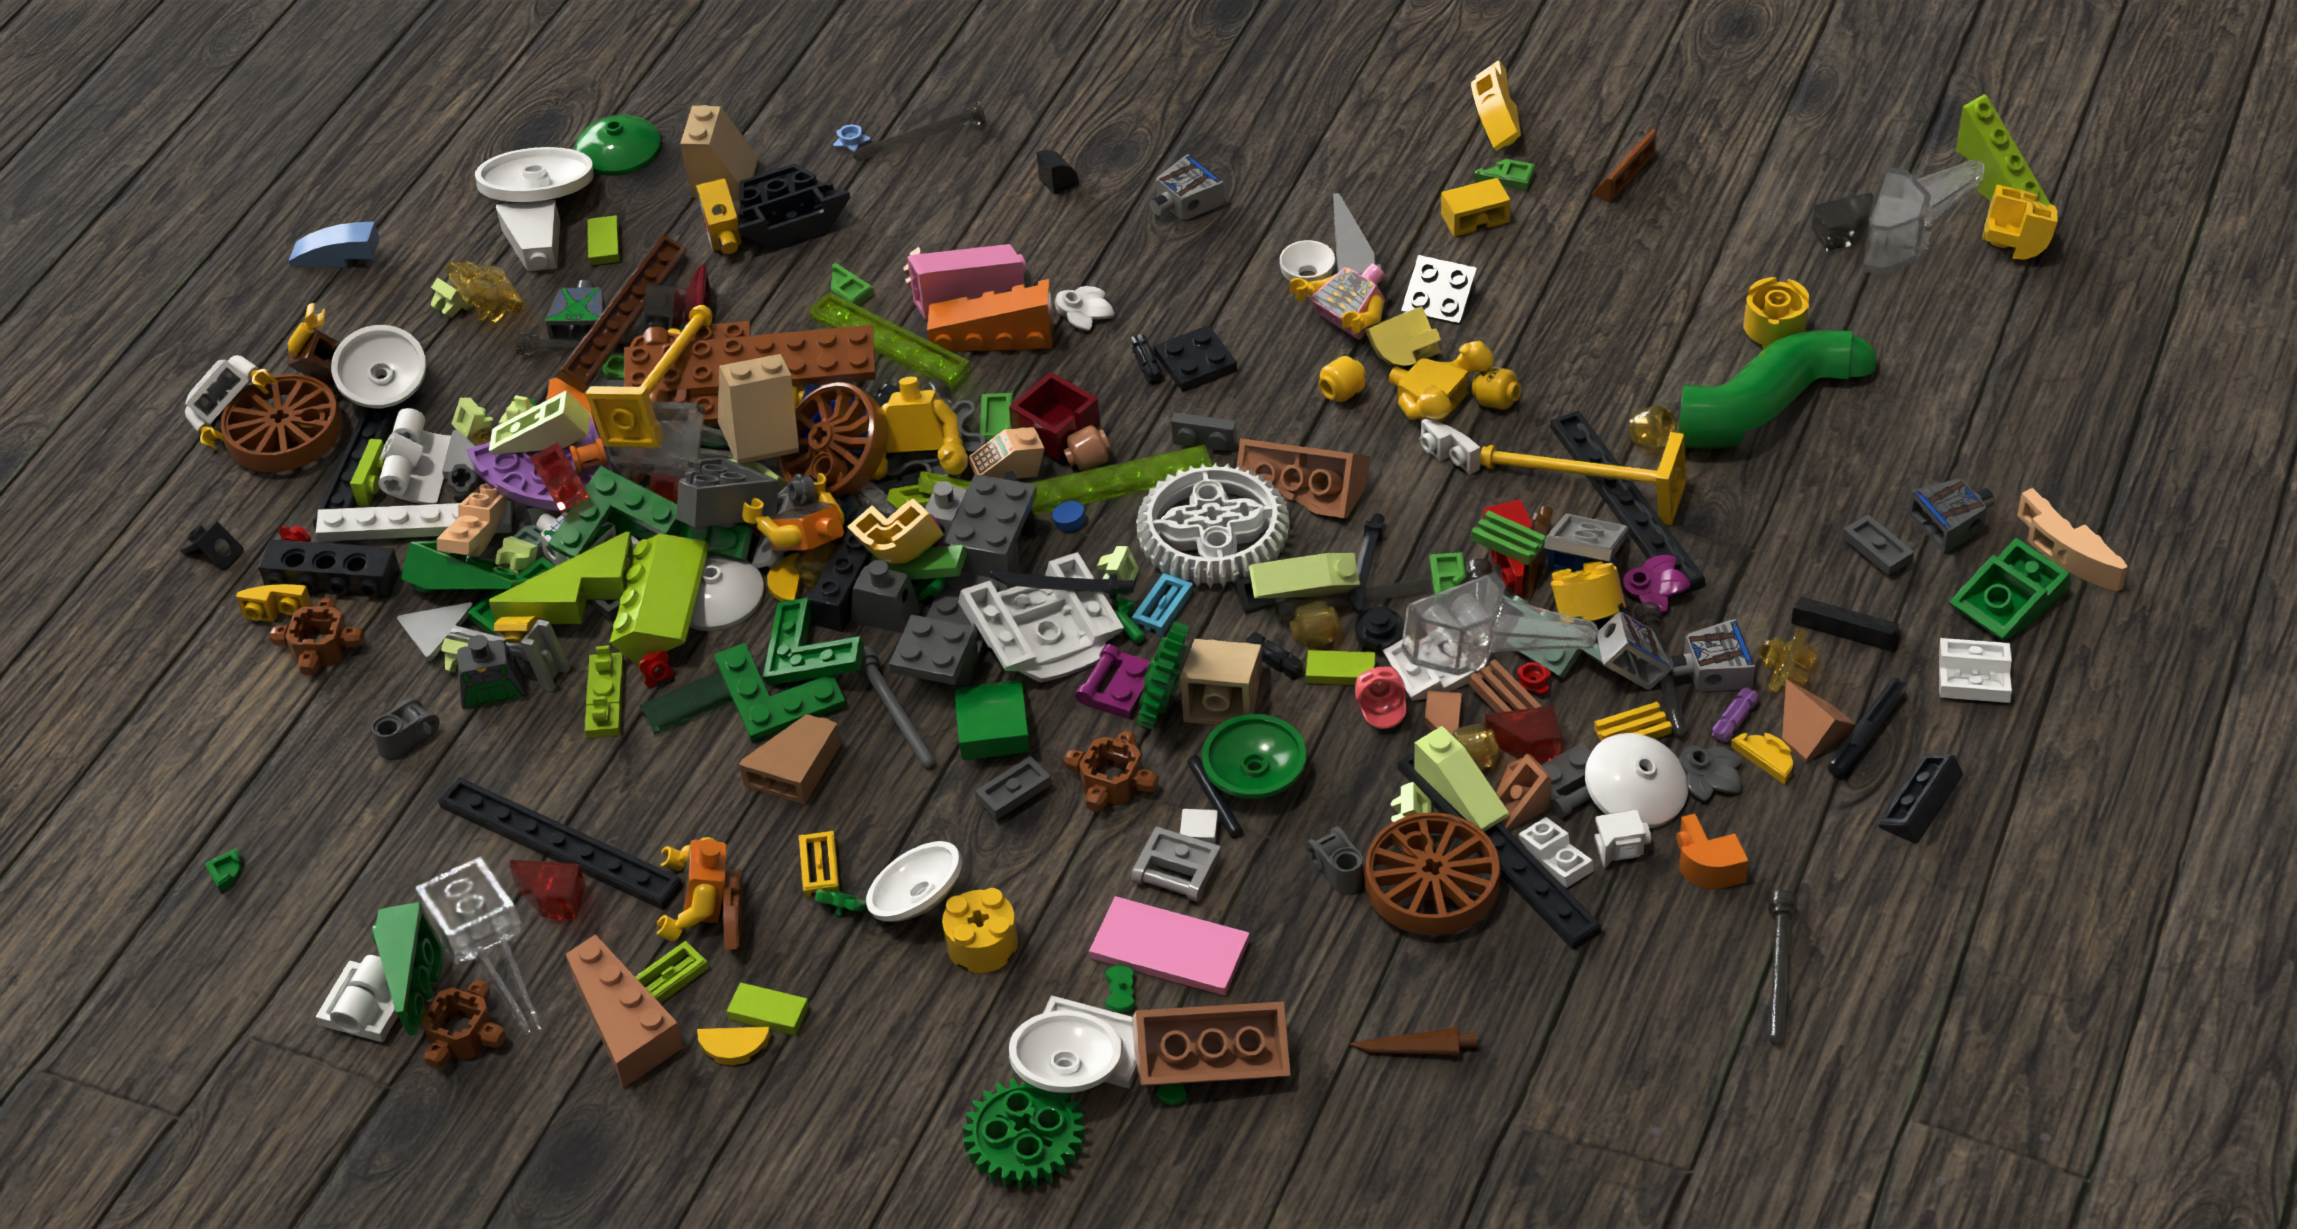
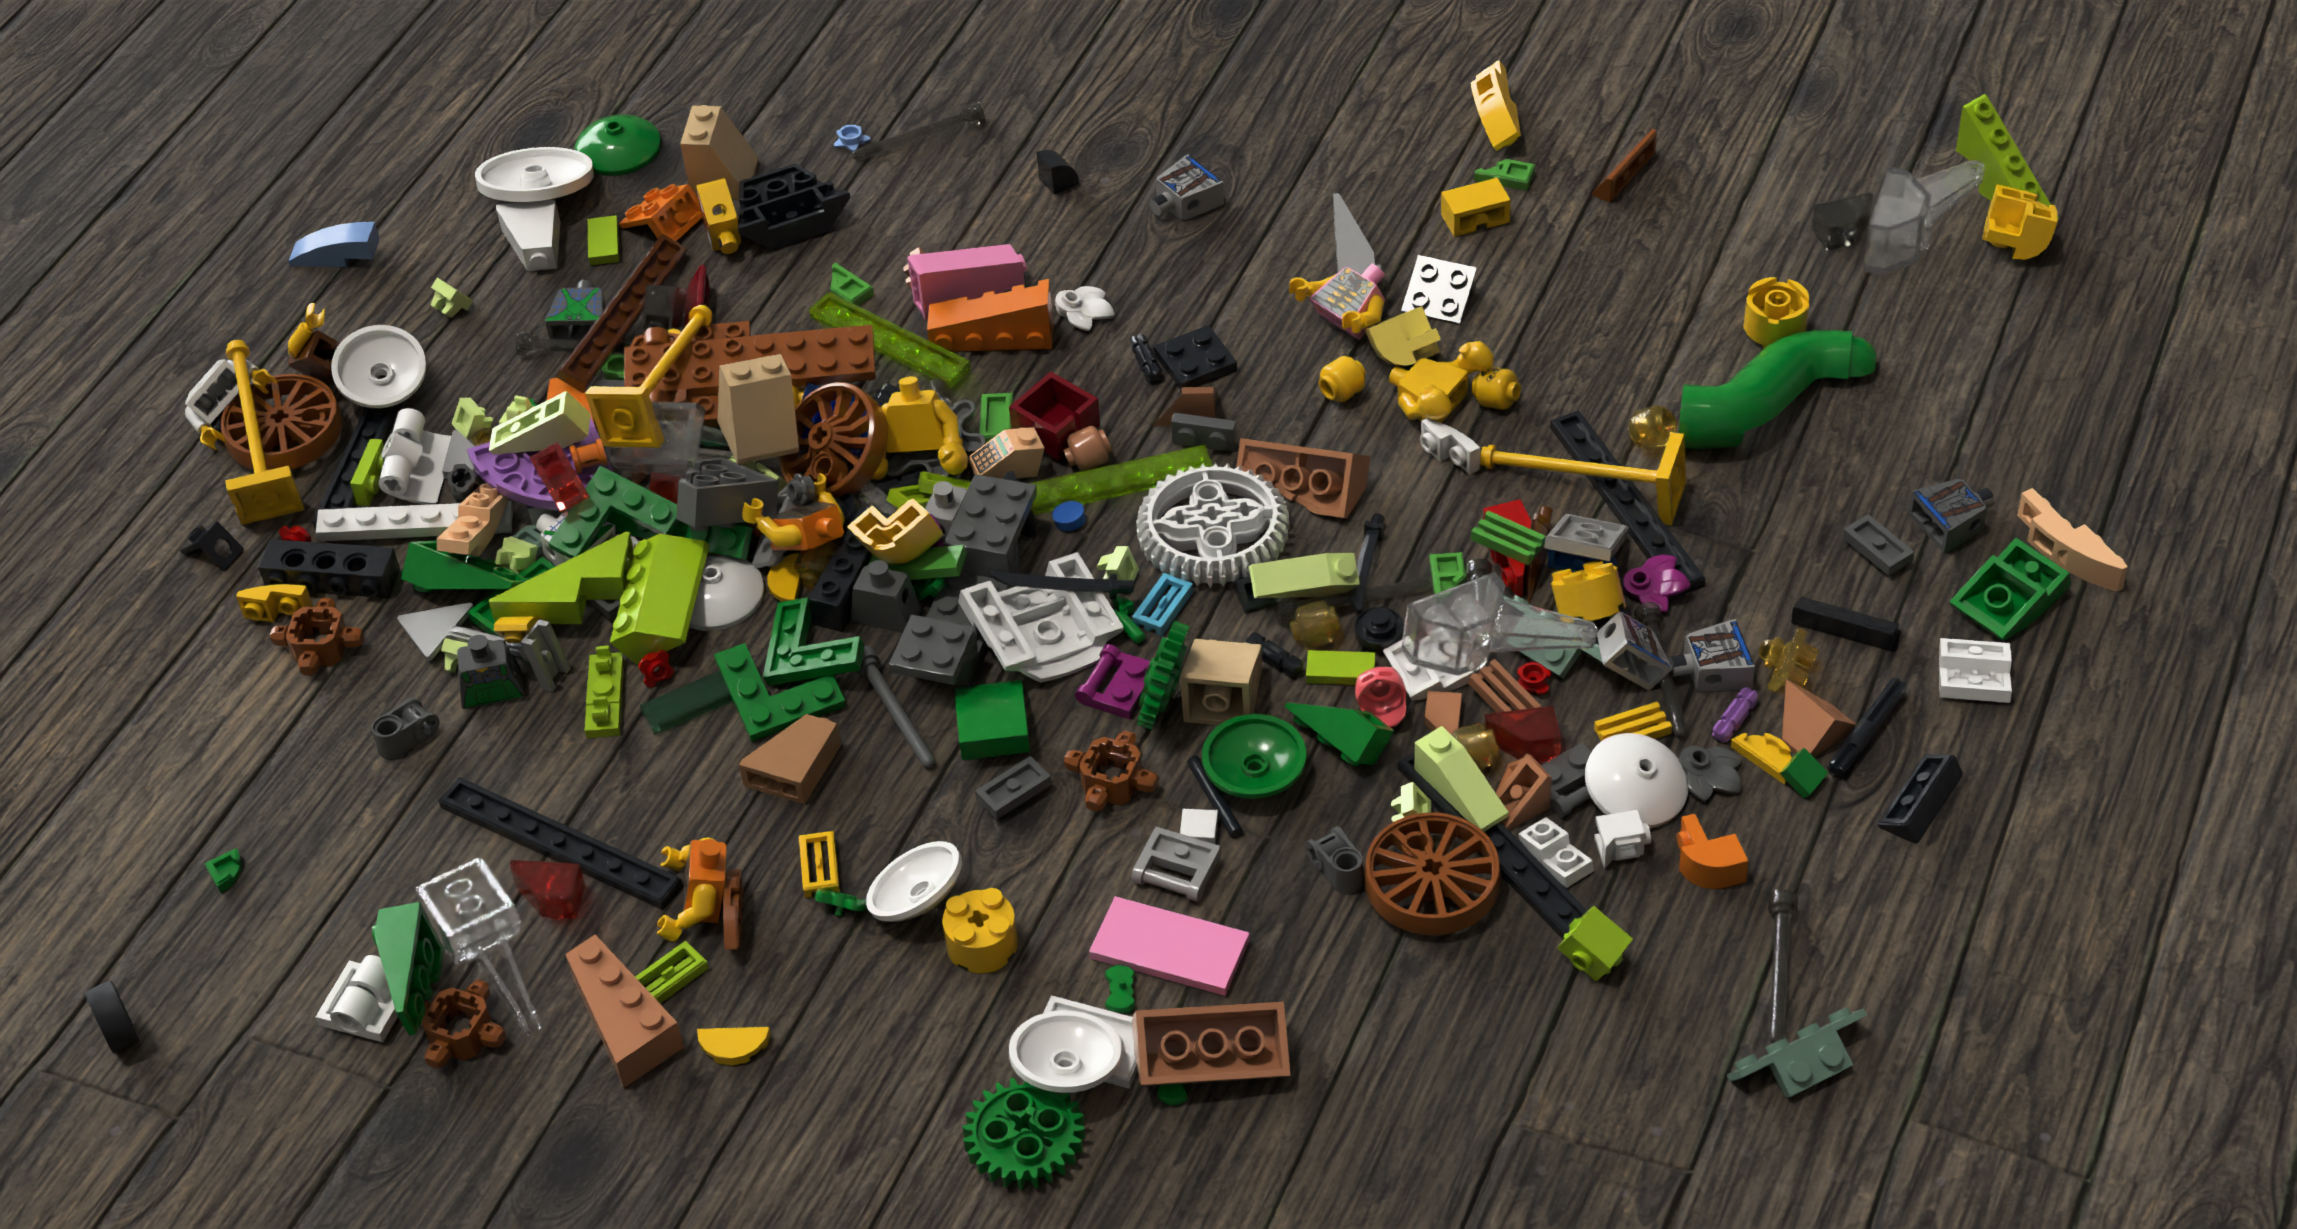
(112, 1016): none -> black tyre
(266, 491): none -> yellow tile
(474, 289): clear yellow piece -> none
(666, 211): none -> orange bracket
(768, 1008): lime tile -> none
(1192, 401): none -> nougat slope
(1307, 256): white piece -> none
(1352, 731): none -> green slope
(1430, 1043): reddish brown bar -> none
(1594, 943): none -> lime head
(1804, 772): none -> green tile
(1806, 1060): none -> sand green bracket

